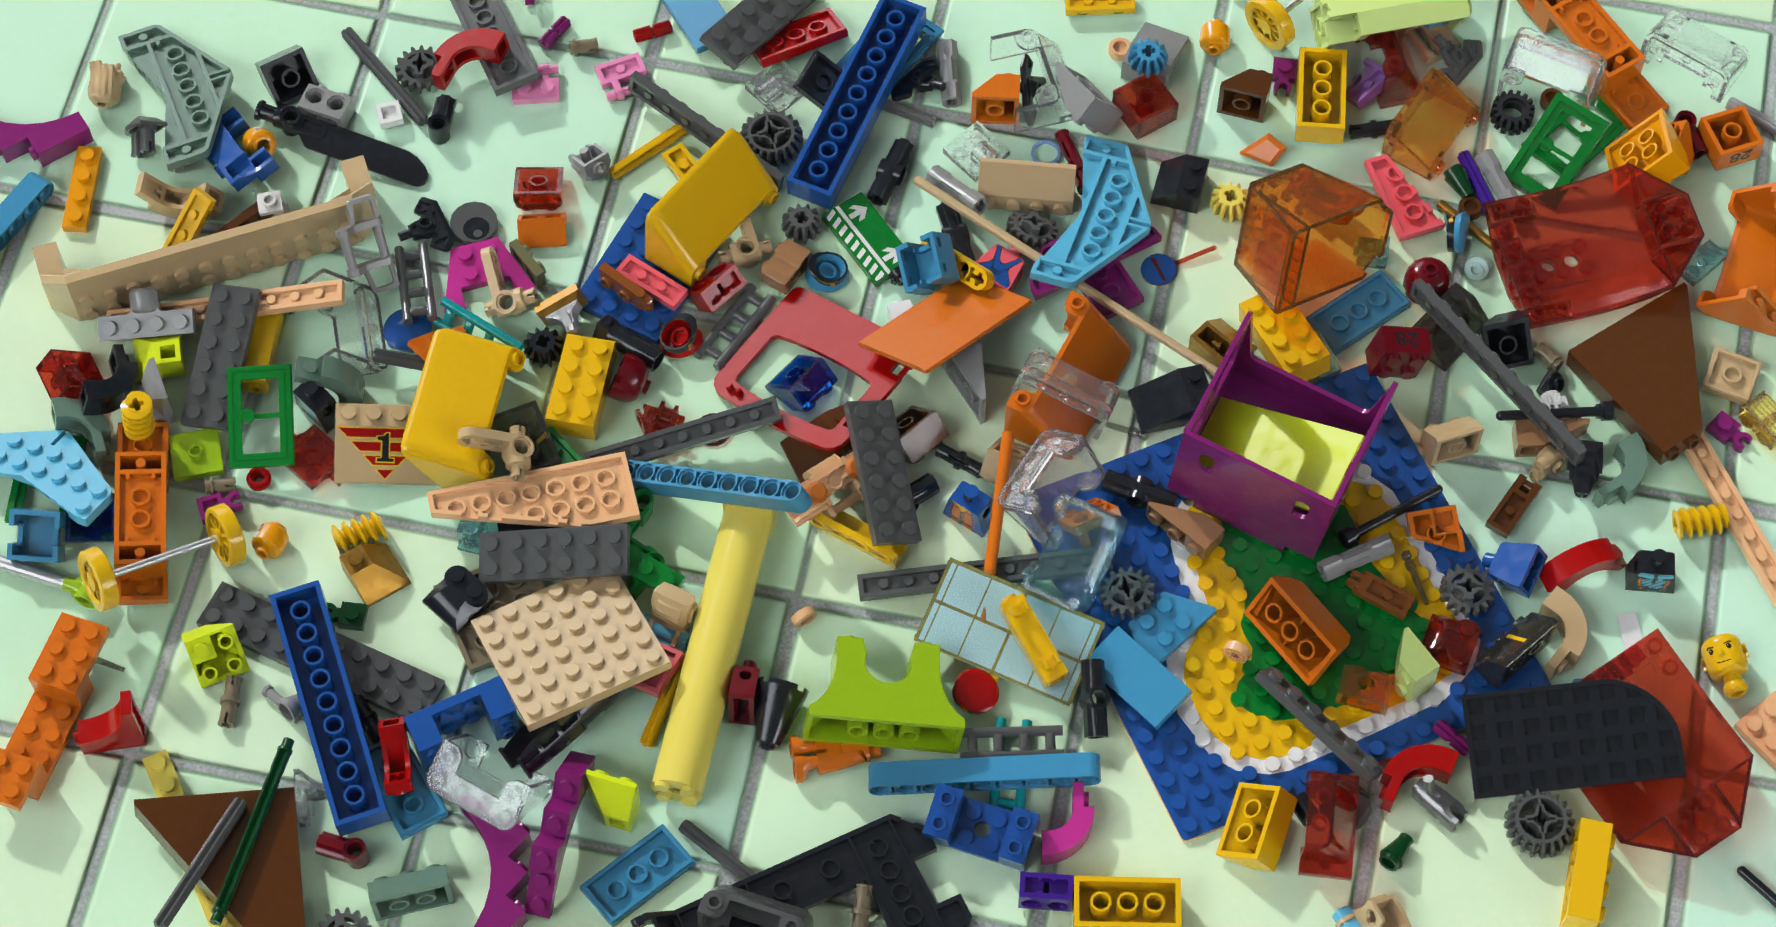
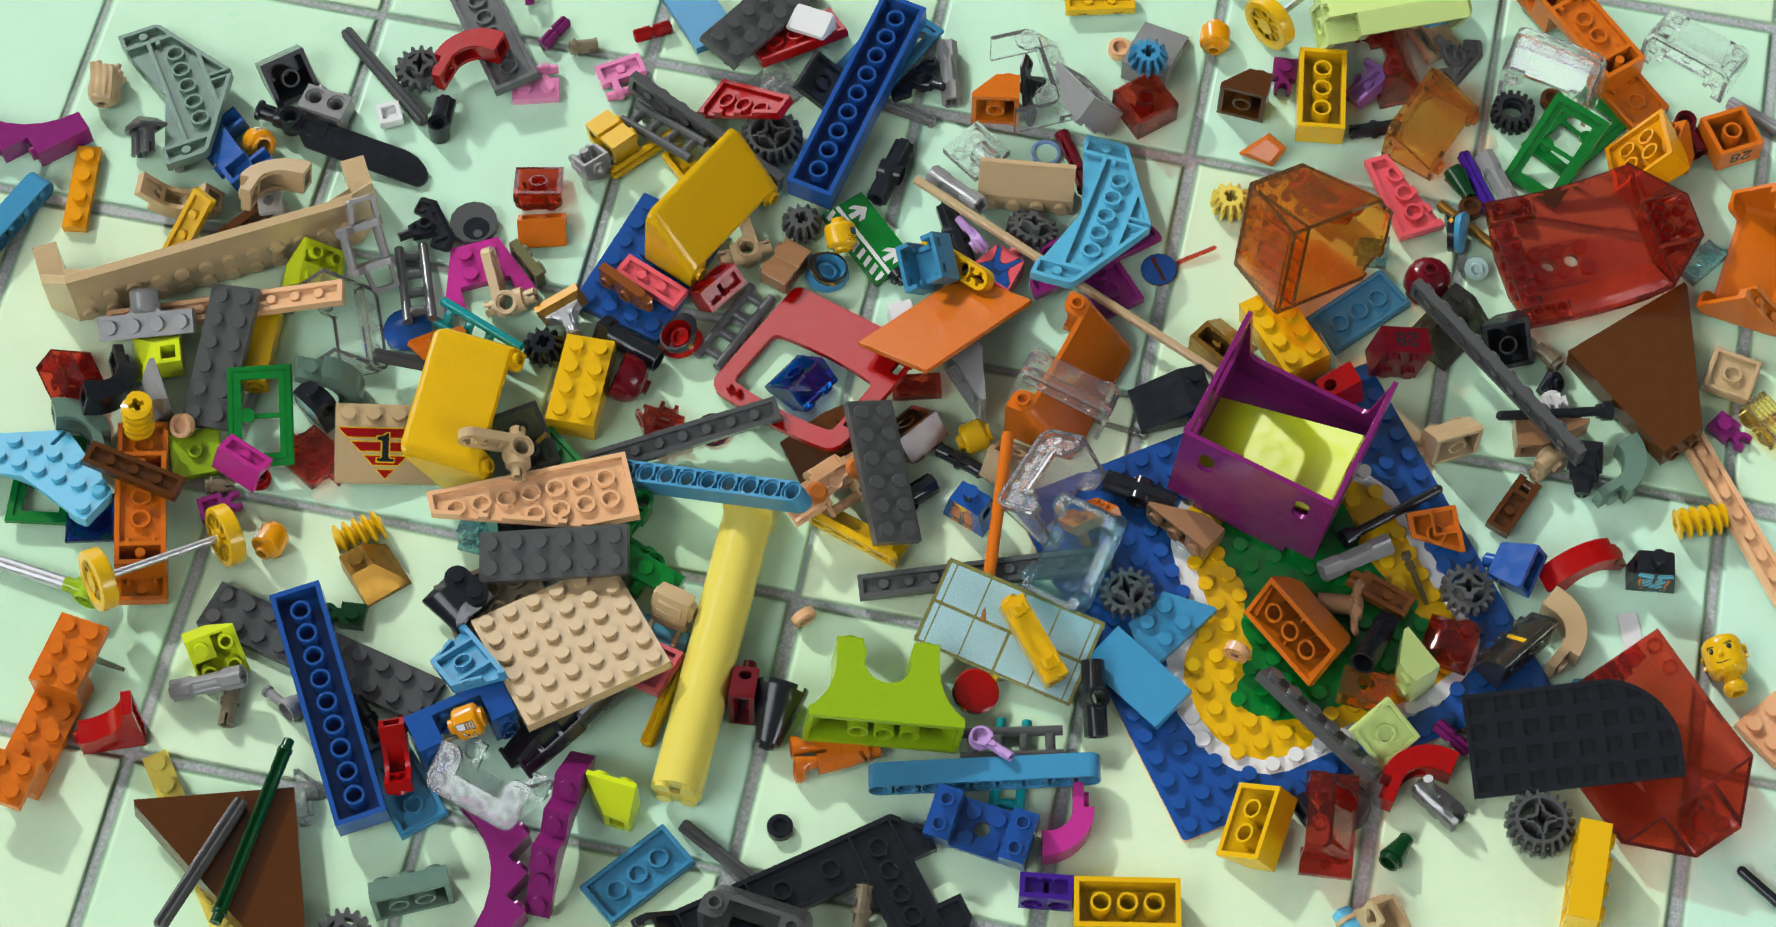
(37, 535): dark azure piece -> none
(134, 471): none -> reddish brown plate
(182, 425): none -> light nougat tile
(225, 679): none -> light grey axle
(241, 462): none -> dark pink panel
(273, 175): none -> tan arch
(311, 258): none -> neon yellow slope
(341, 848): dark red piece -> none
(466, 663): none -> dark azure wing
(467, 721): none -> light orange head
(613, 136): none -> yellow piece
(666, 142): none -> dark grey bar
(744, 101): none -> red wing
(779, 827): none -> black tile
(811, 22): none -> white slope
(840, 235): none -> yellow head
(918, 387): none -> clear red plate
(974, 436): none -> yellow head
(978, 244): none -> lavender plate
(982, 738): none -> lavender plate
(1181, 183): black slope -> none
(1343, 383): none -> red torso
(1346, 604): none -> medium nougat piece
(1374, 642): none -> black piece
(1384, 732): none -> yellowish green plate

